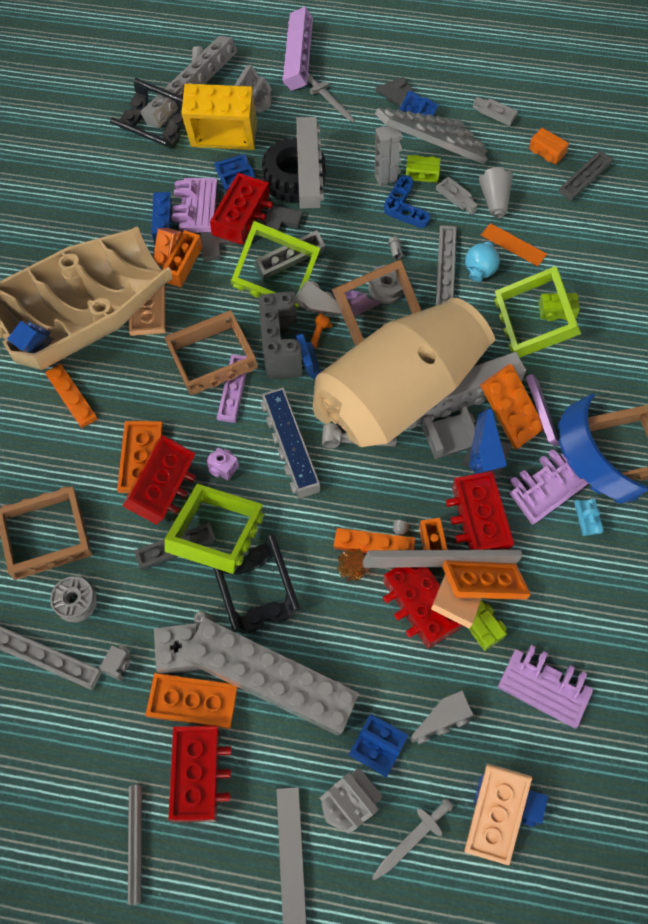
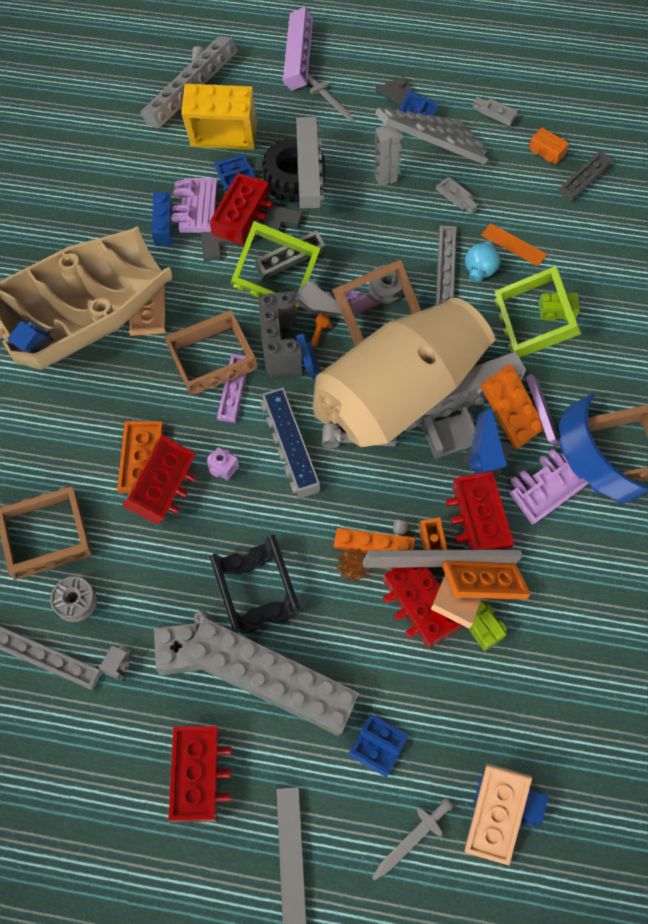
(71, 396): orange plate -> none
(134, 844): light grey axle -> none
(139, 101): black piece -> none
(155, 553): dark grey plate -> none
(165, 244): orange brick -> none
(183, 257): orange brick -> none
(191, 701): orange plate -> none
(205, 555): lime window -> none
(260, 88): light grey piece -> none
(350, 801): light grey piece -> none
(394, 244): light grey pin -> none
(400, 206): blue beam -> none
(423, 168): lime brick -> none
(448, 713): light grey slope -> none
(496, 189): light grey cone -> none
(544, 688): lavender hinge -> none
(588, 517): medium azure hips -> none

